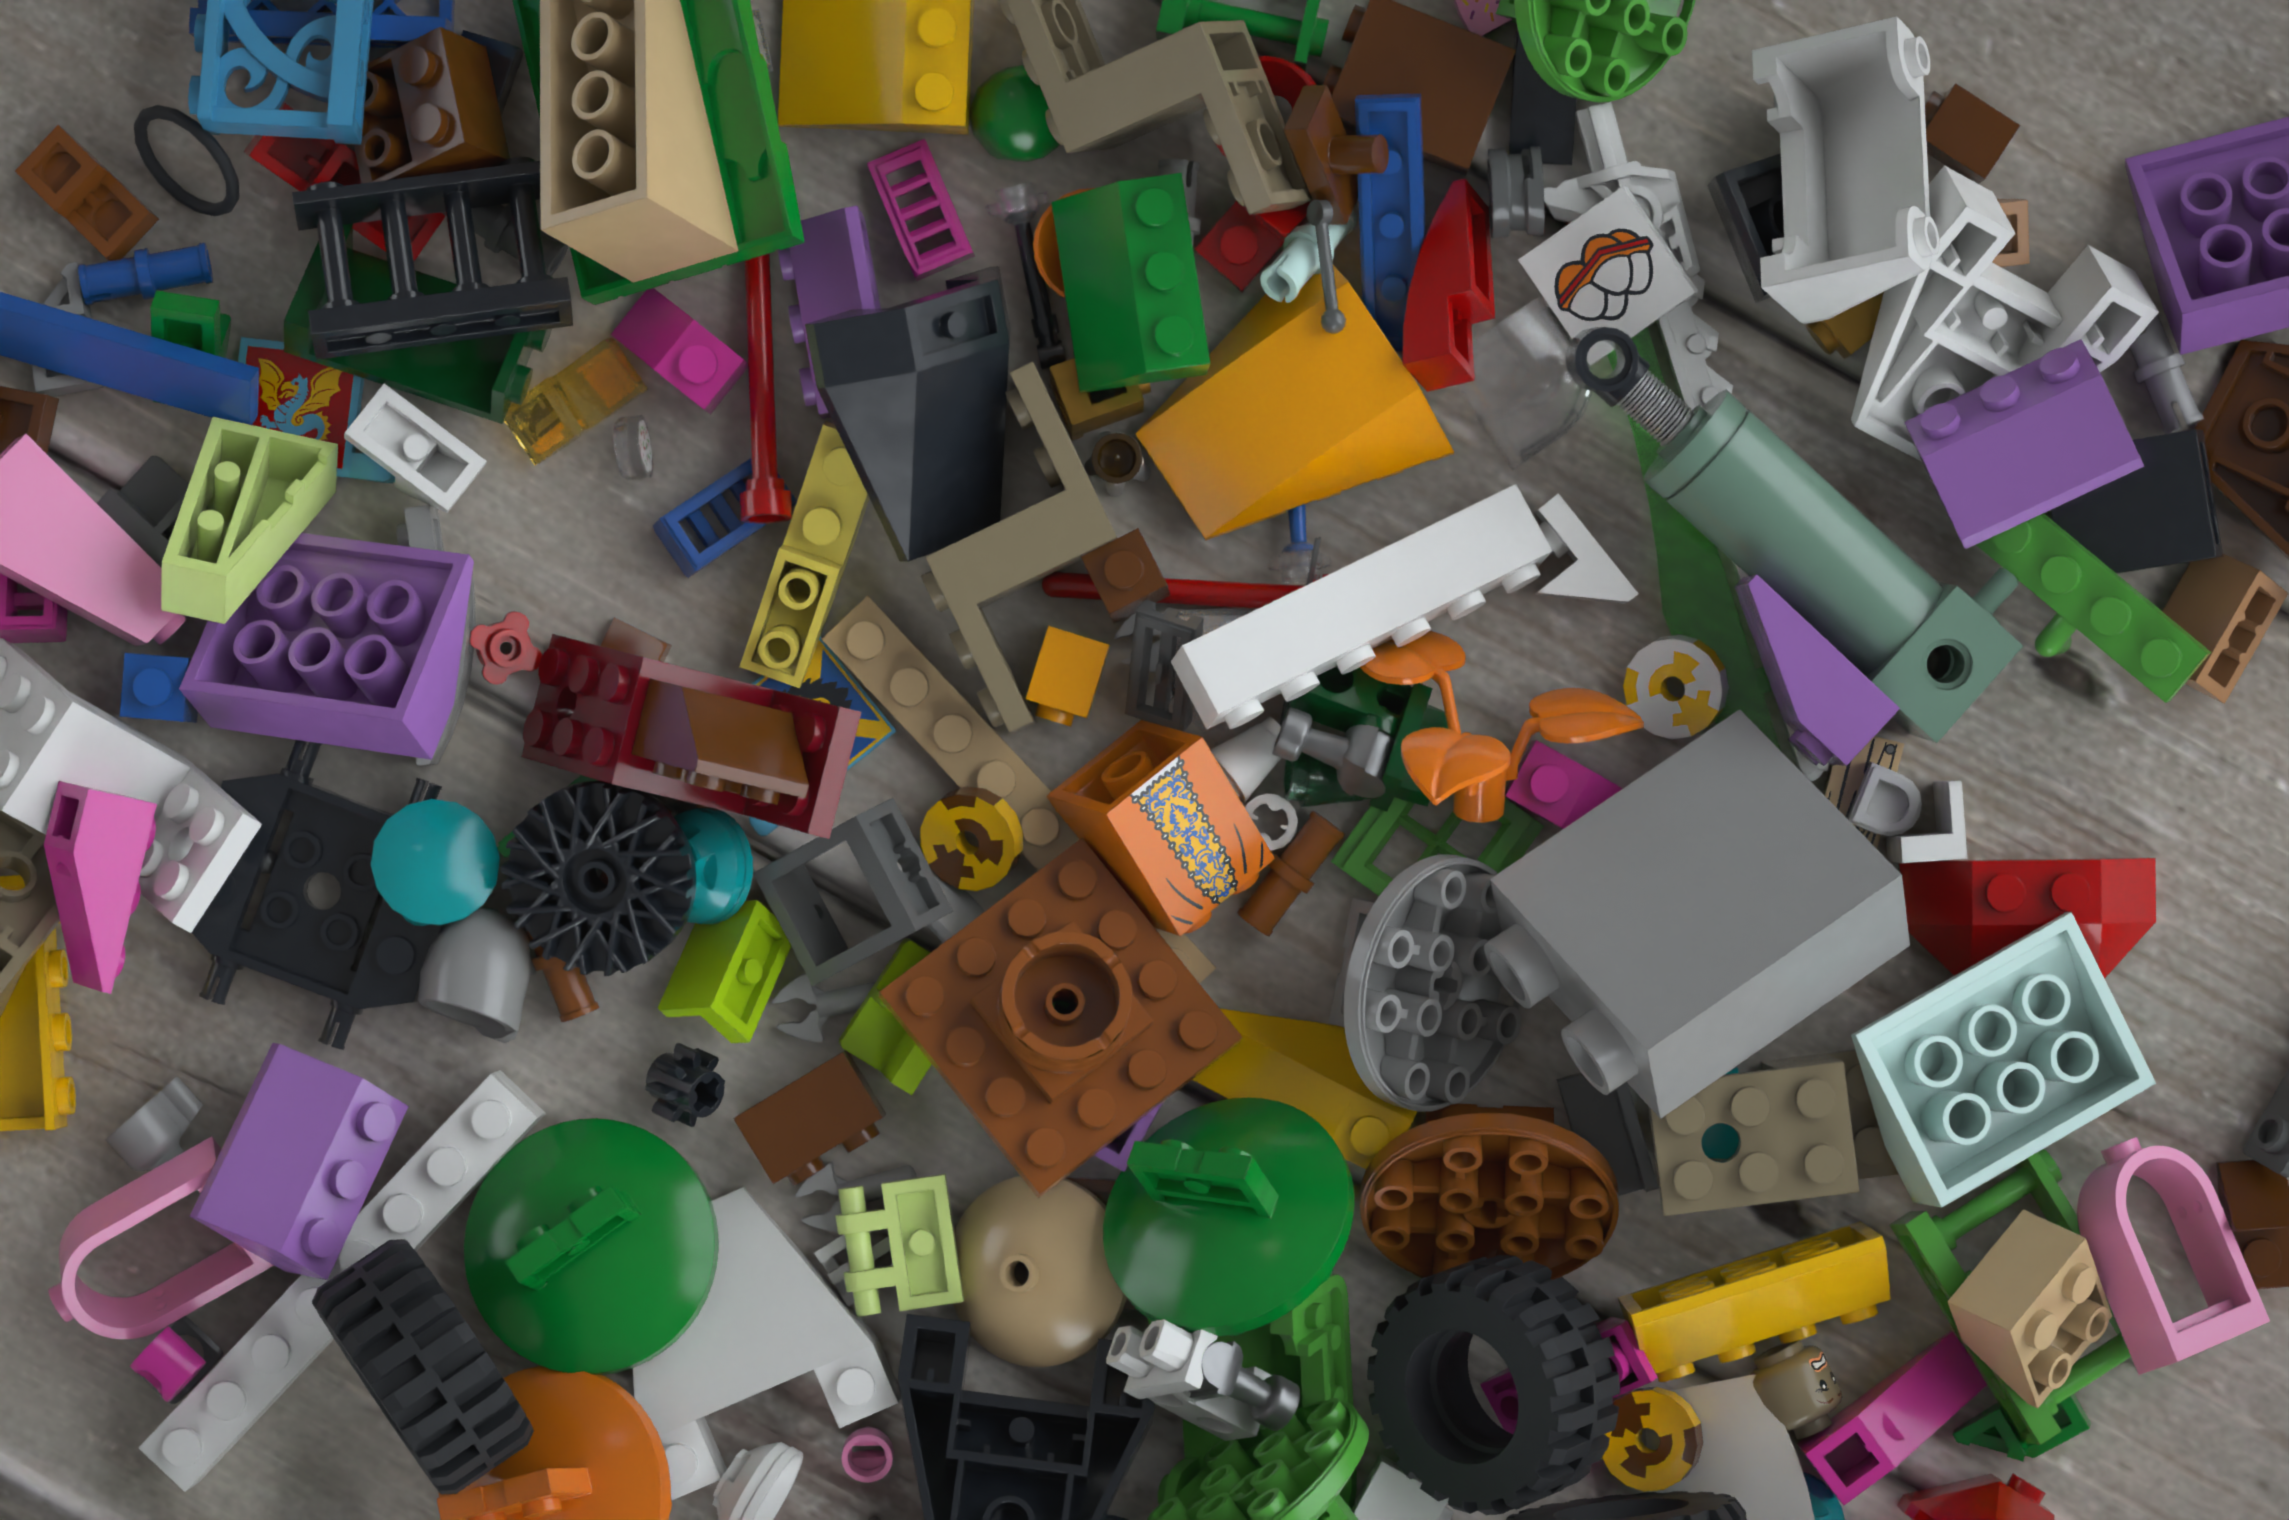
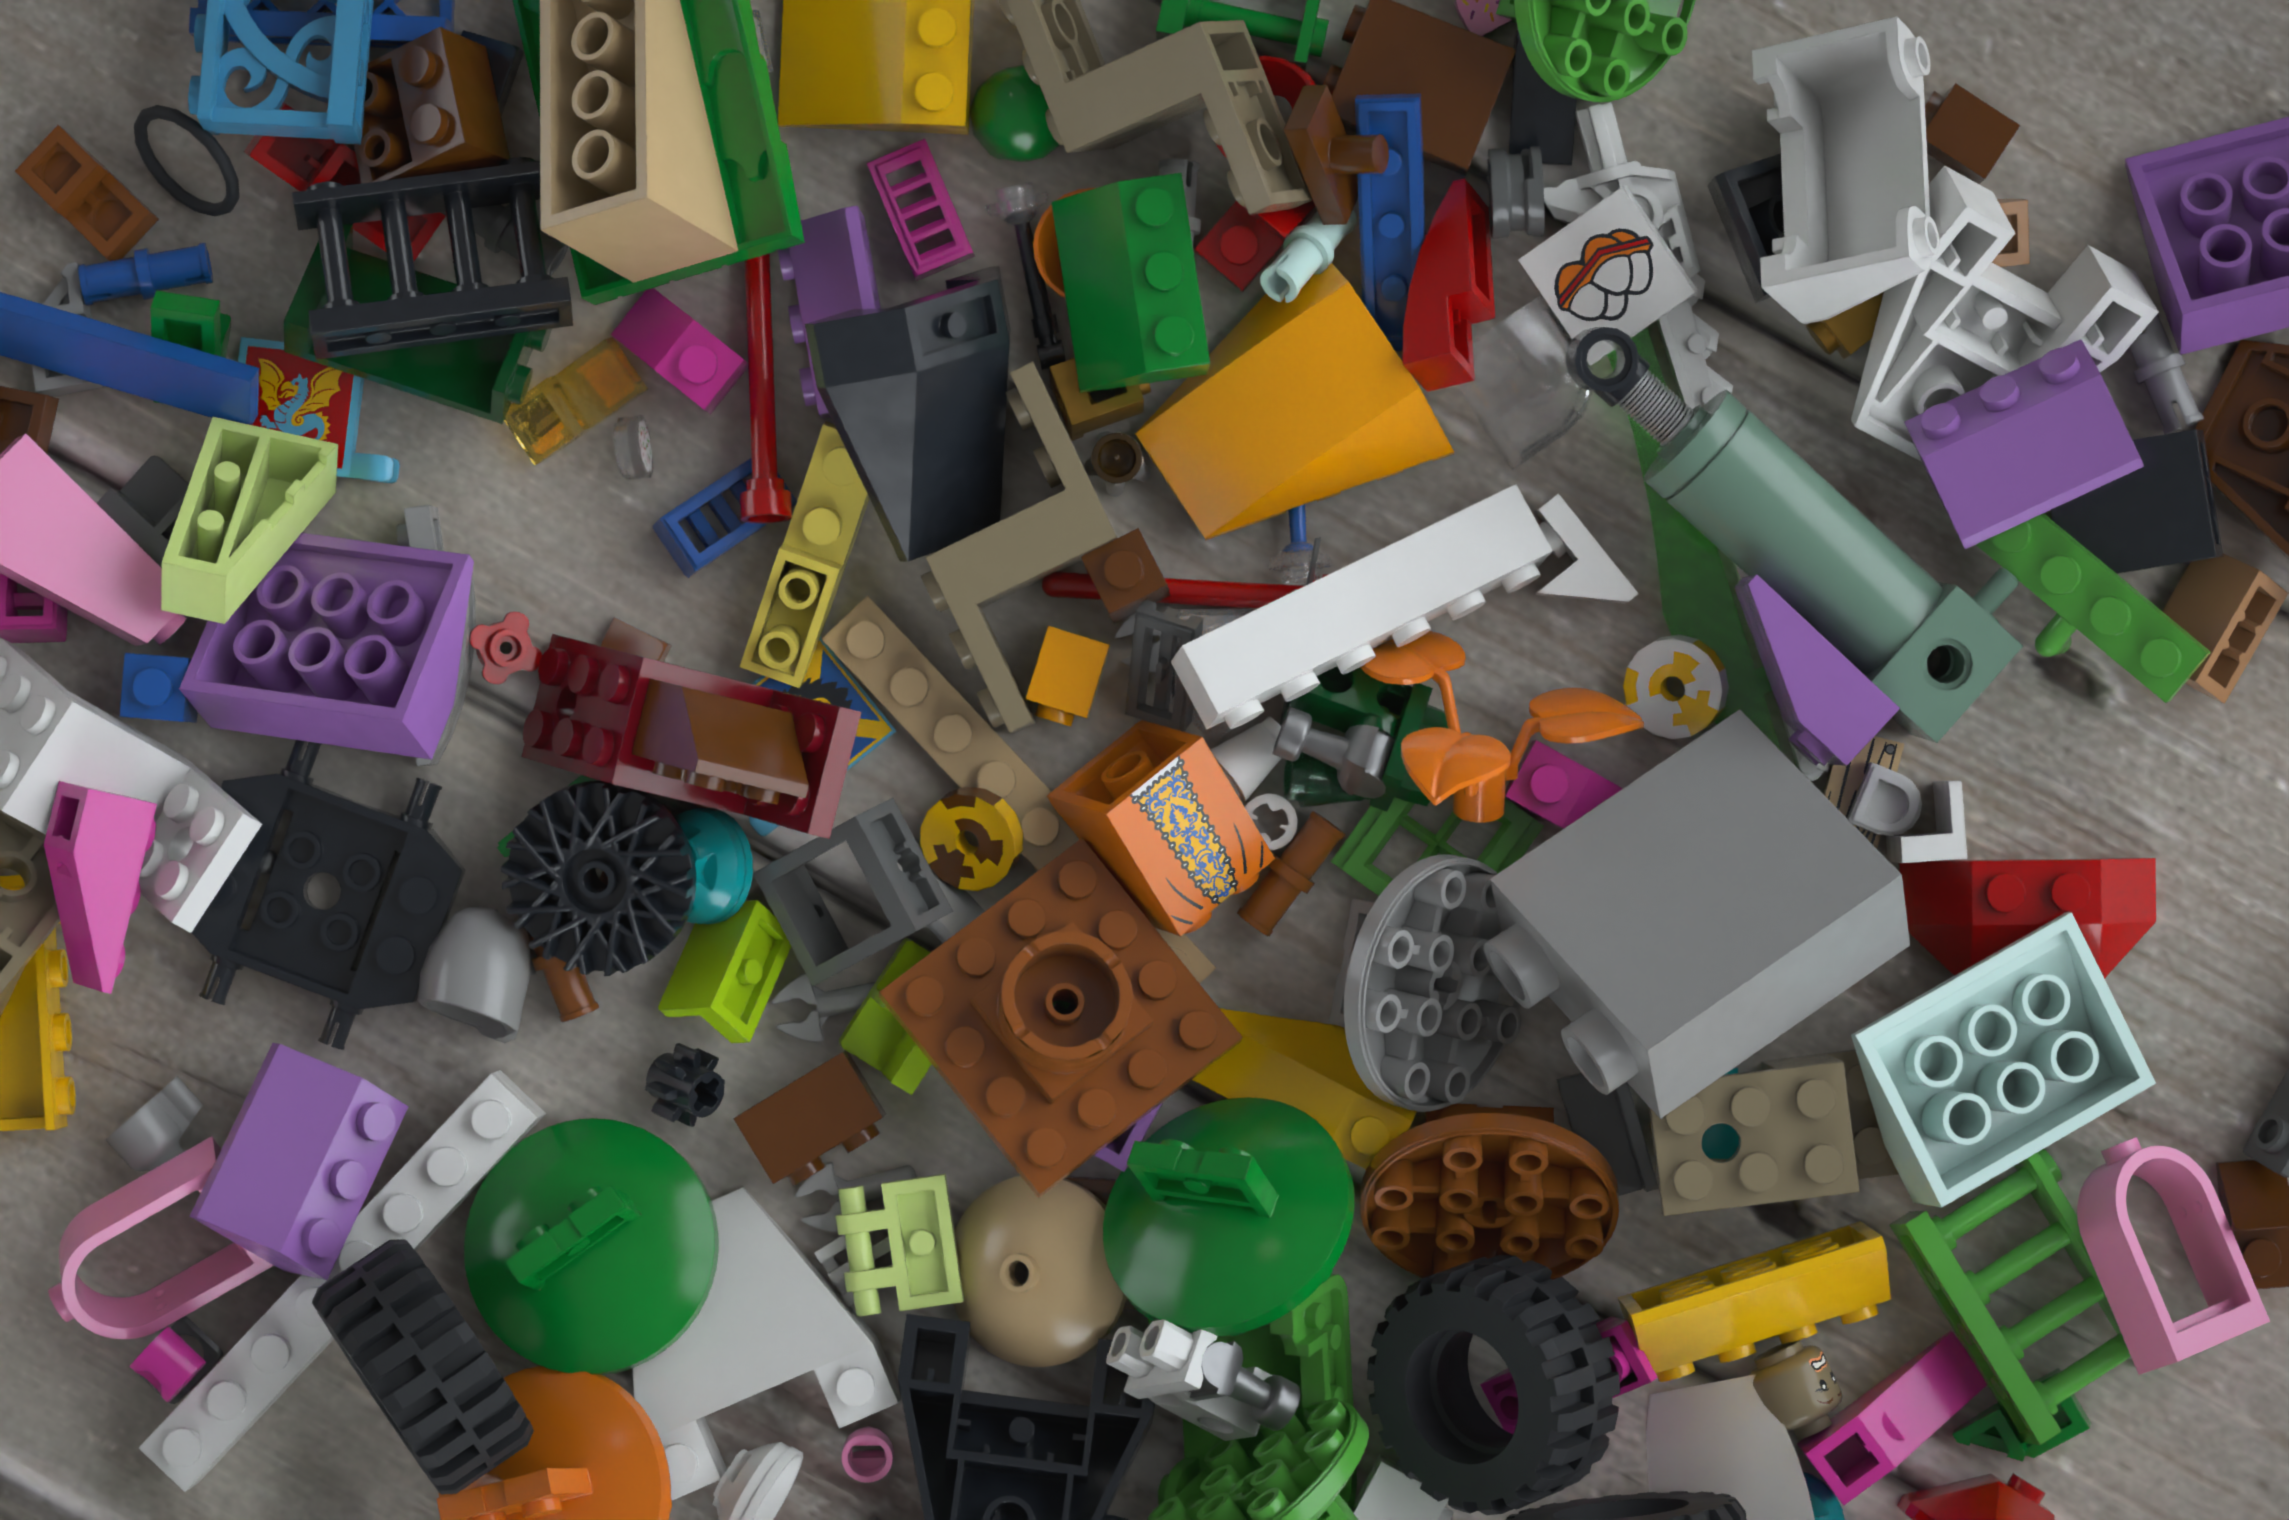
(414, 449): white slope -> none
(435, 862): teal dish -> none
(1320, 215): dark grey hinge -> none
(1678, 1434): yellow piece -> none
(2032, 1306): tan slope -> none

